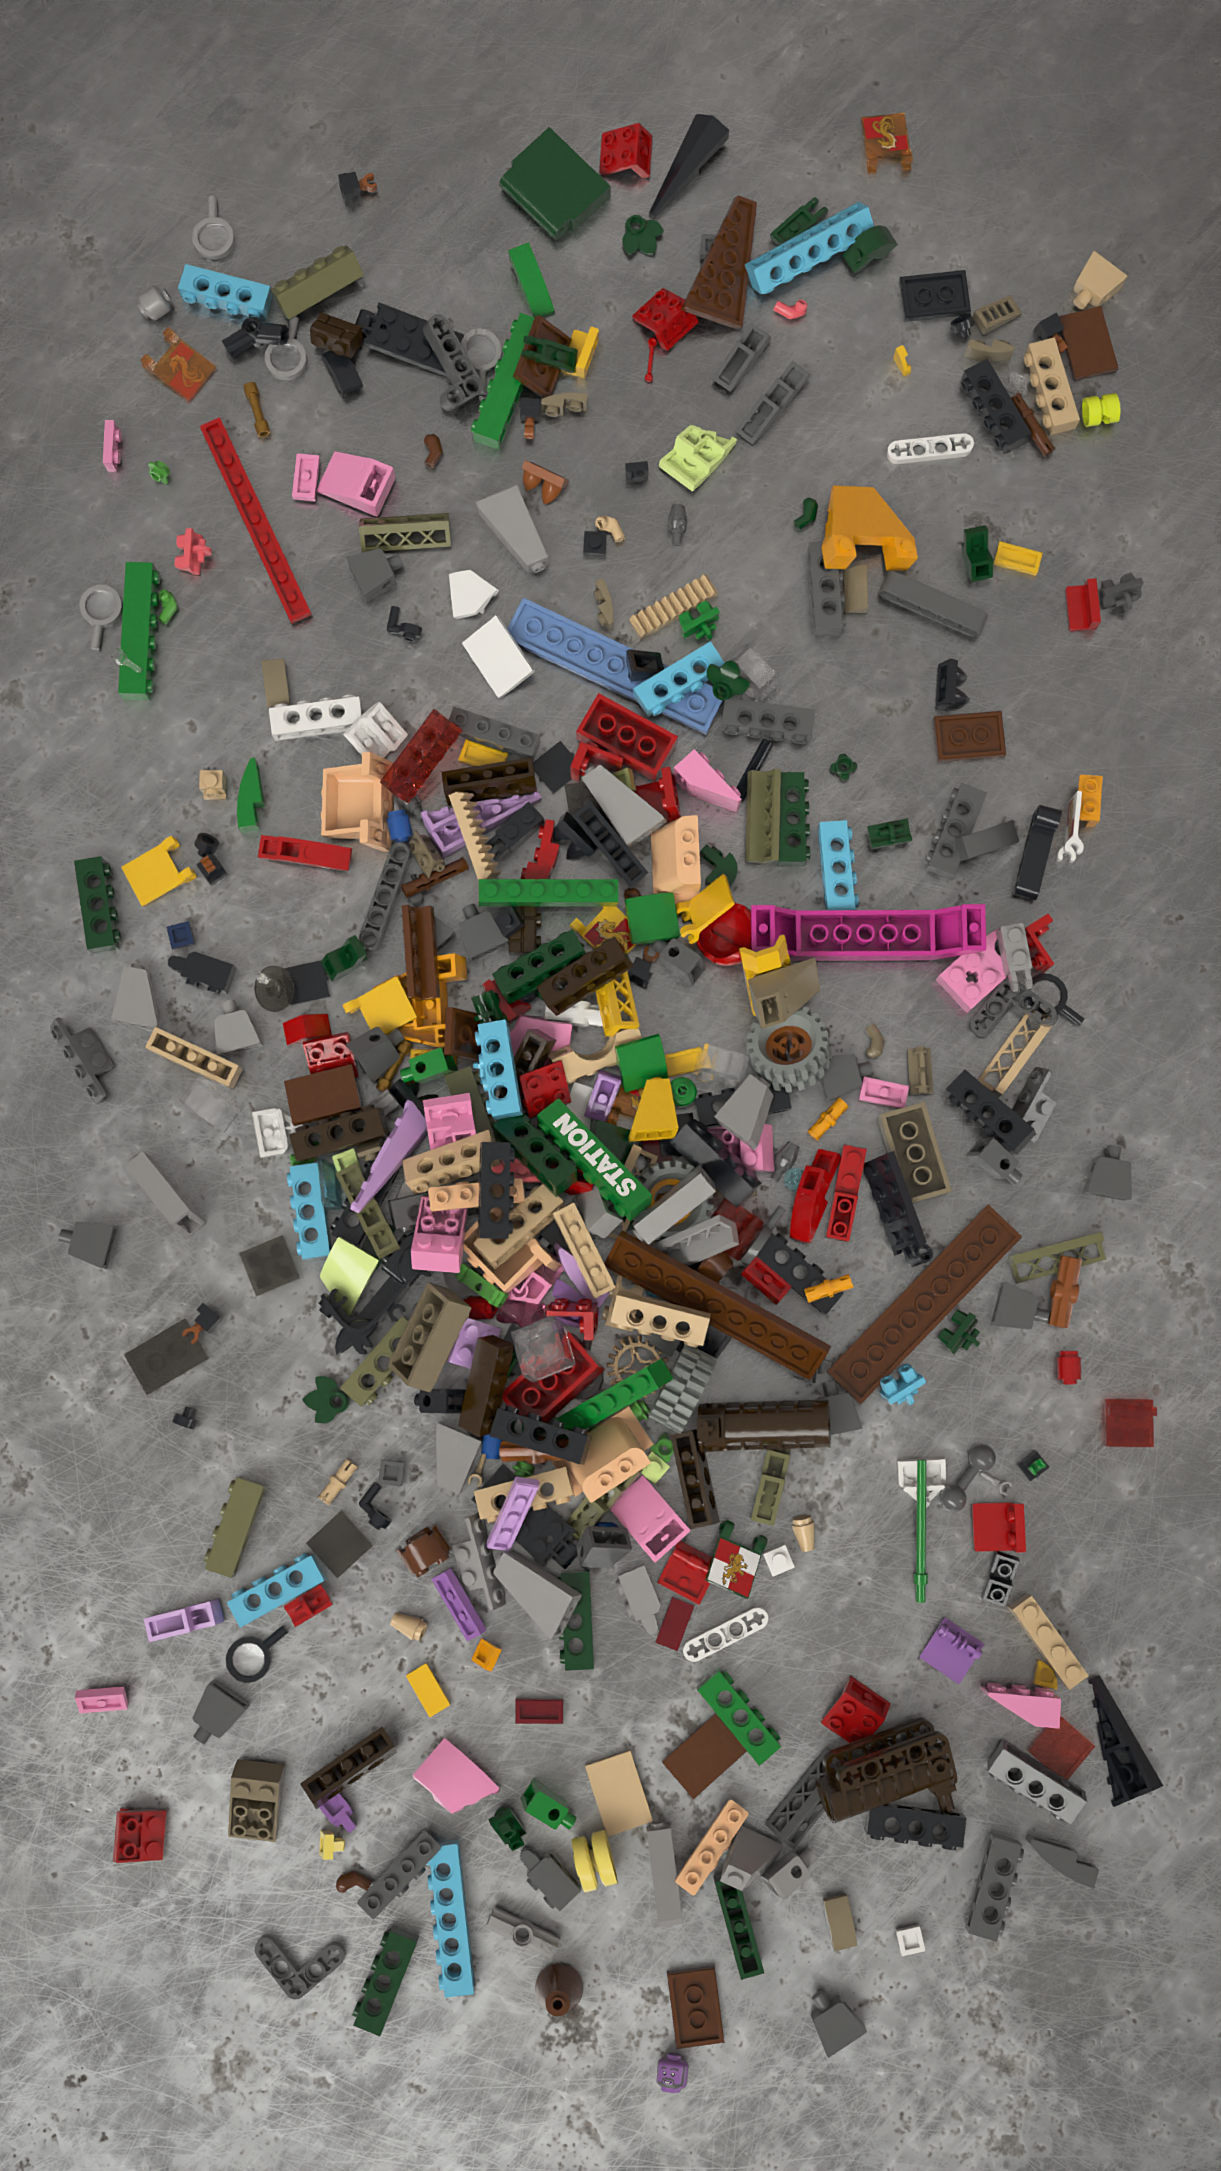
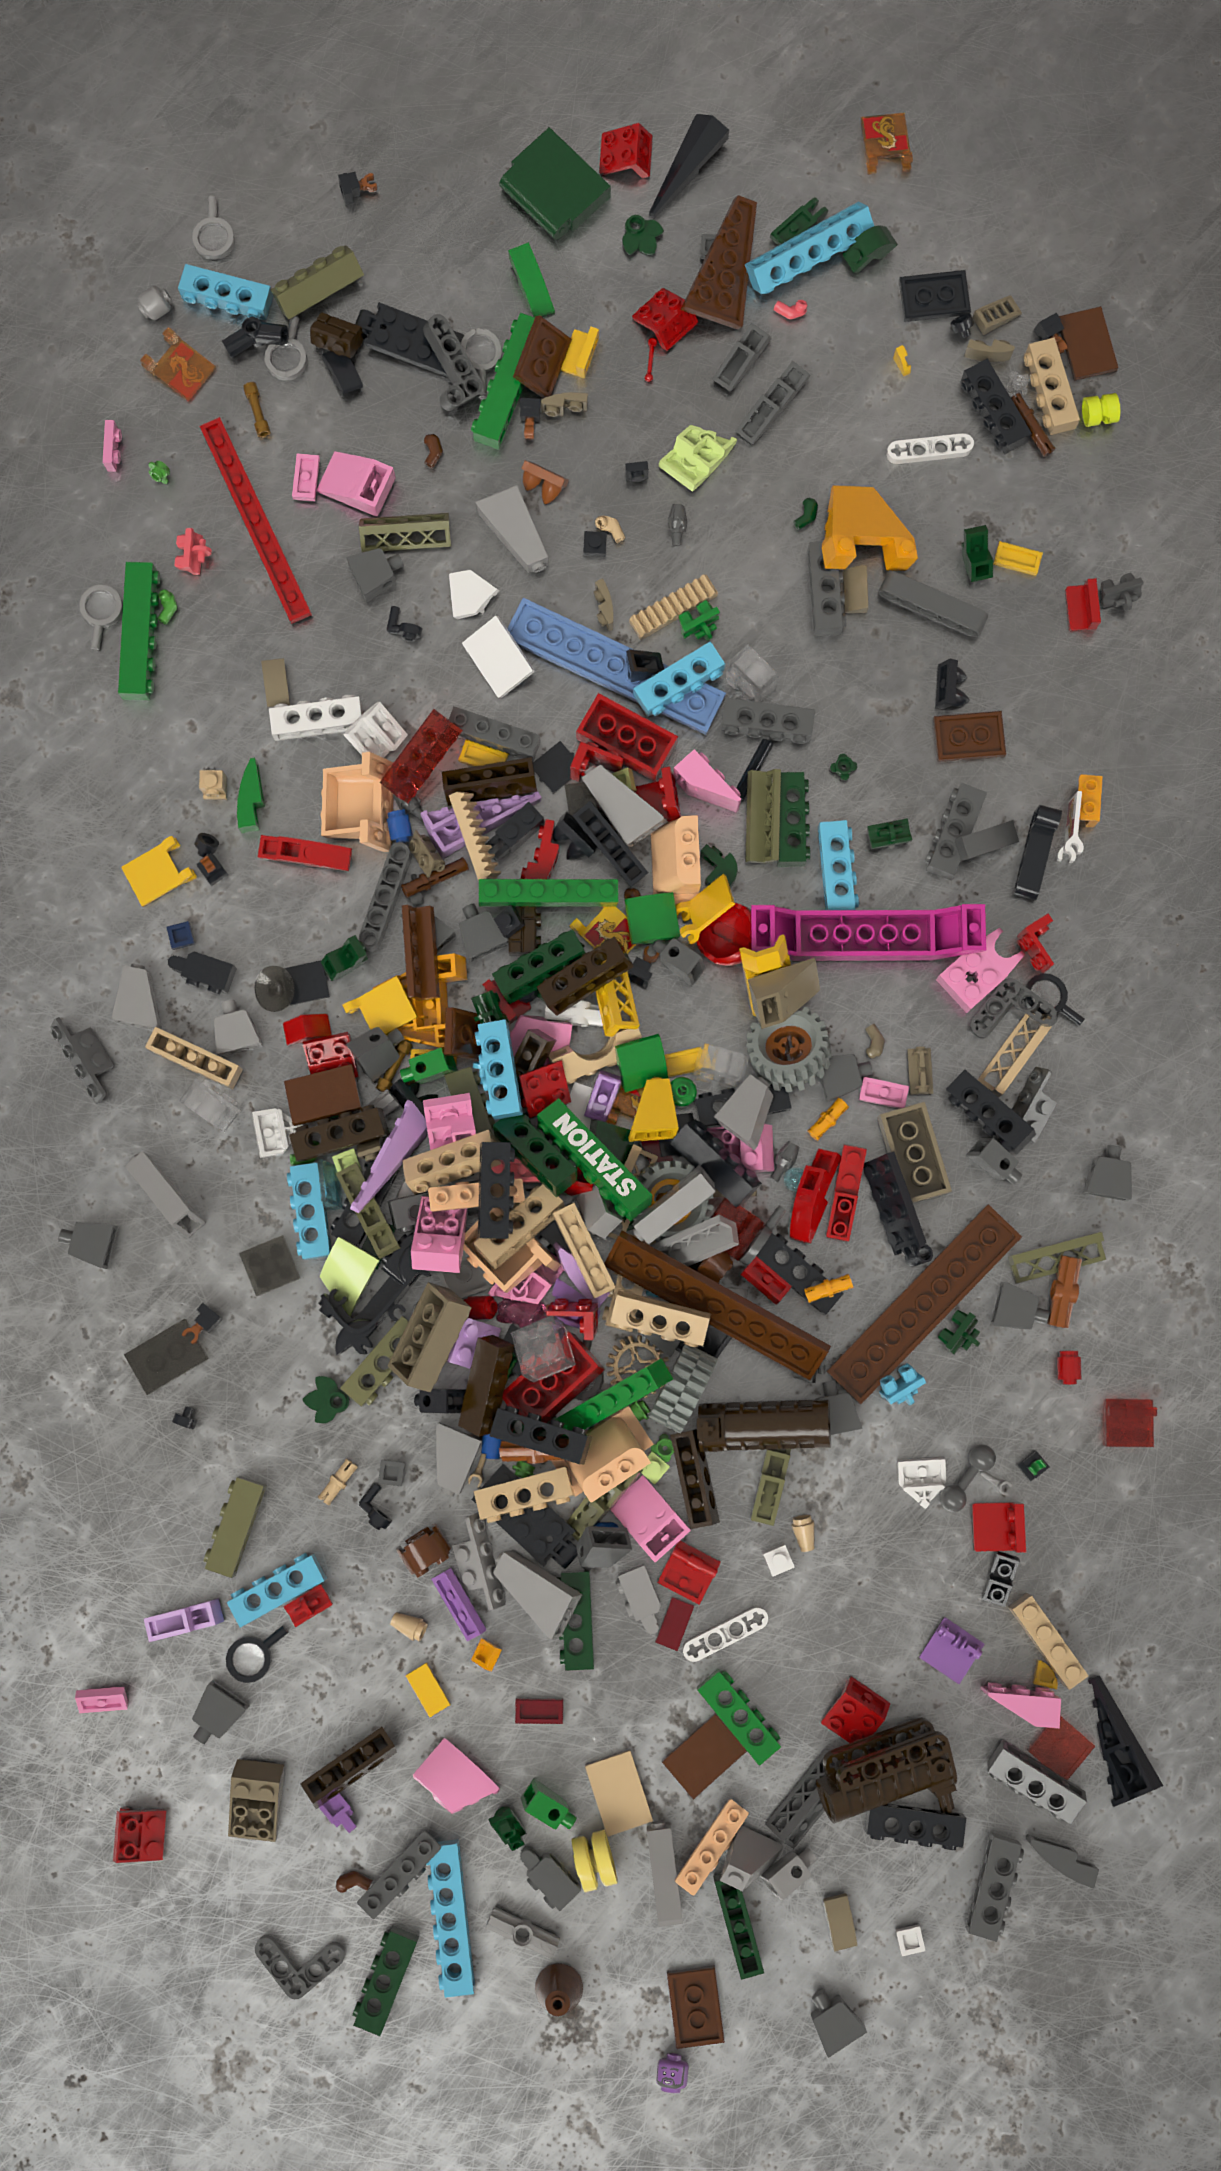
(86, 871): dark green brick -> none
(123, 660): clear hand -> none
(329, 1844): light yellow tile -> none
(339, 1544): clear smoke tile -> none
(473, 1279): bright green piece -> none
(512, 1513): lavender tile -> none
(551, 354): dark green hinge -> none
(727, 680): dark green plate -> none
(733, 1564): flag -> none
(920, 1575): green bar -> none
(1015, 954): light grey hinge -> none
(1097, 282): tan torso -> none

